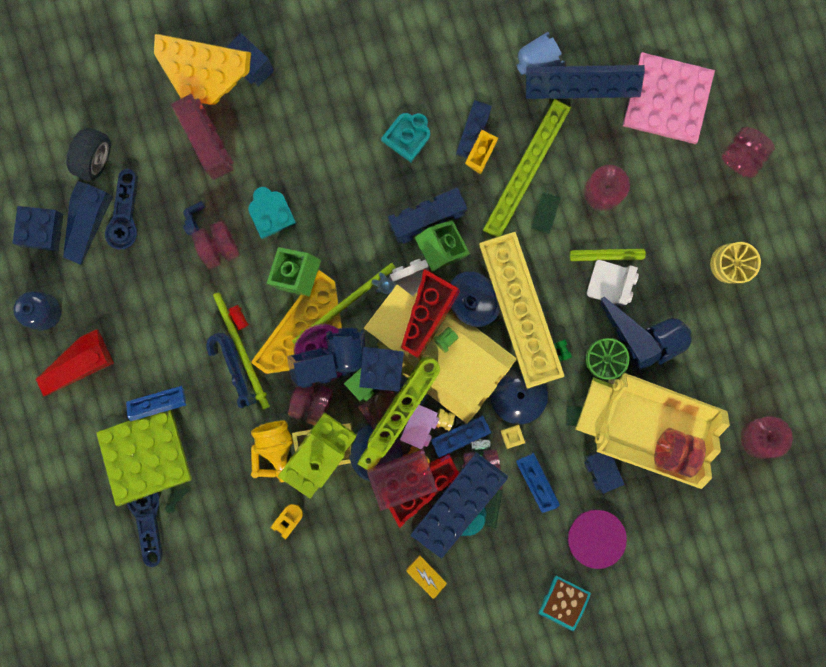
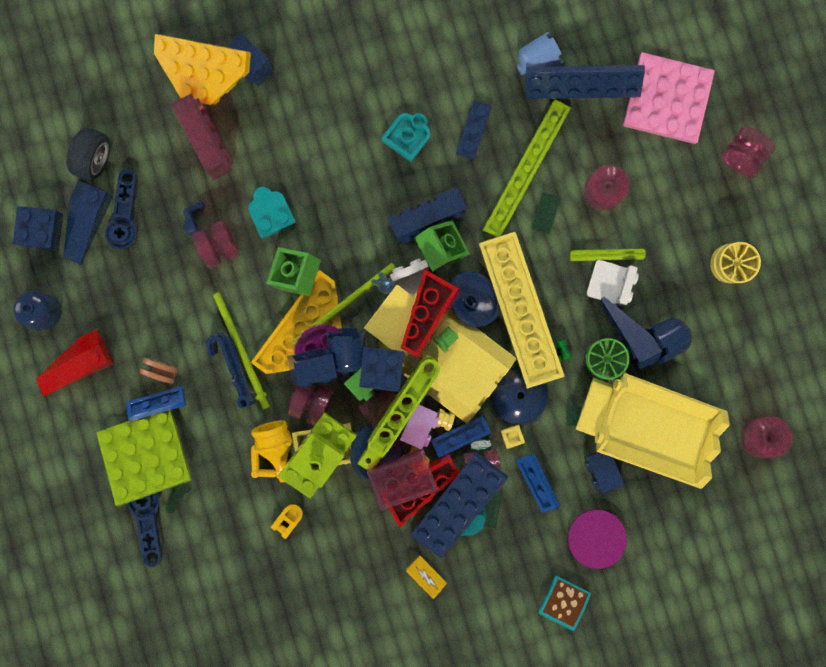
(160, 371): none -> nougat head
(238, 317): red pin -> none
(481, 151): yellow slope -> none
(679, 452): clear pink wheel -> none

